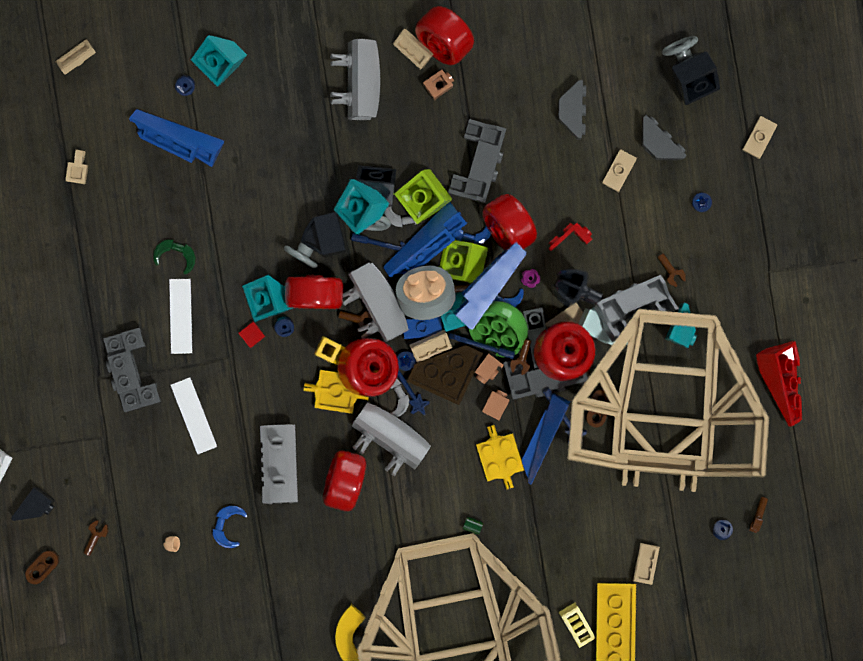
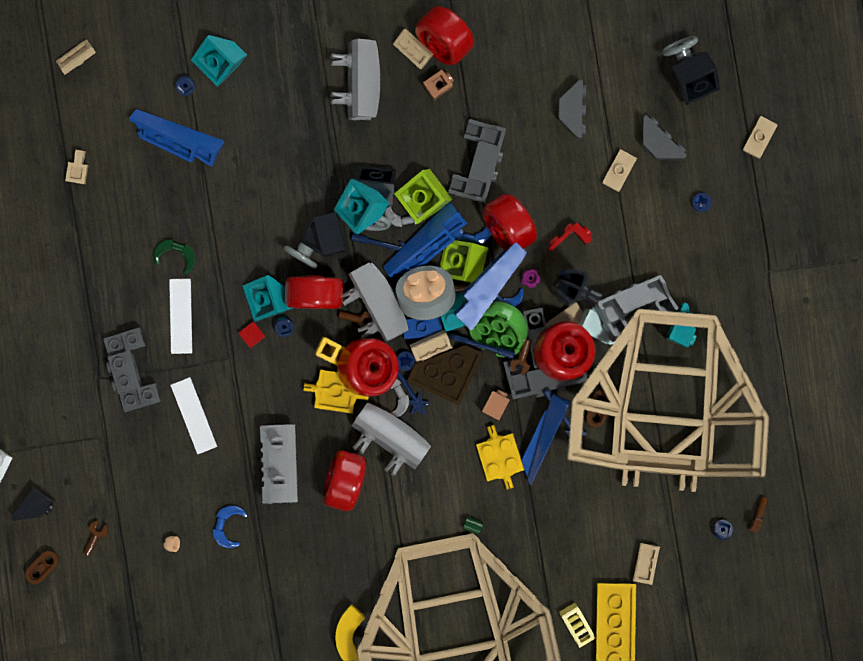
(488, 369): nougat brick -> none
(671, 271): reddish brown bar -> none
(779, 372): red wedge -> none

